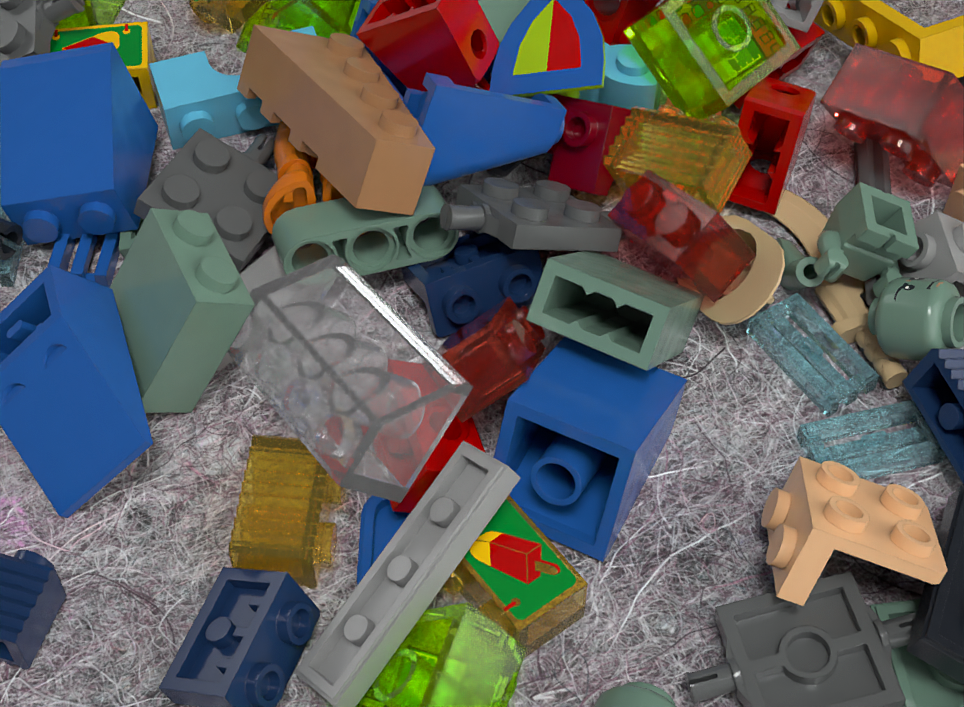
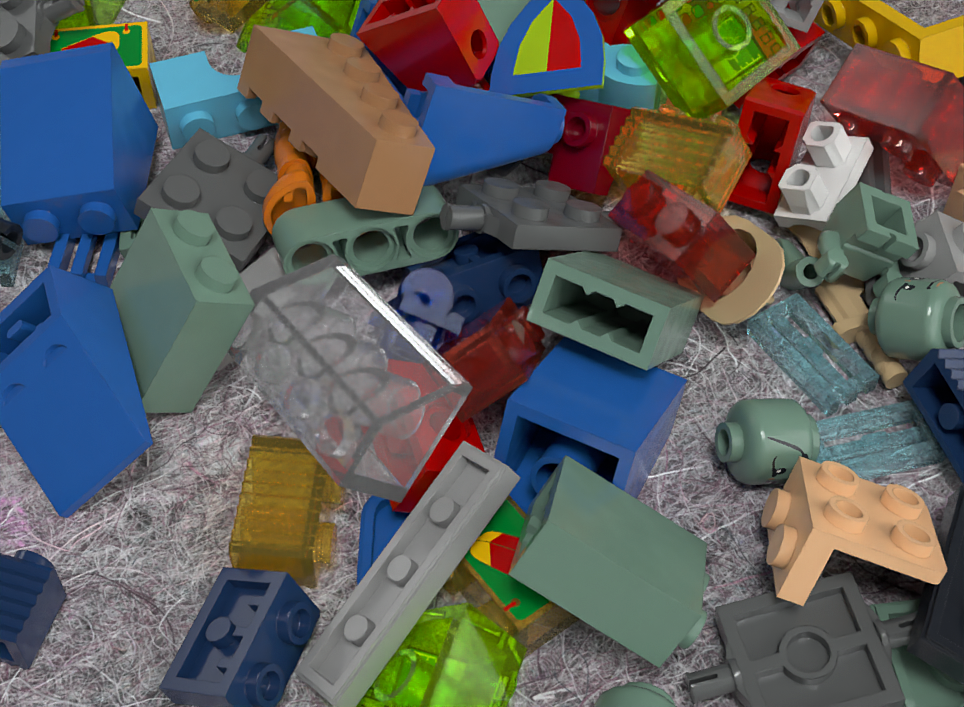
(425, 302): none -> clear blue hips
(613, 563): none -> sand green brick
(766, 439): none -> sand green head
(823, 176): none -> white hips

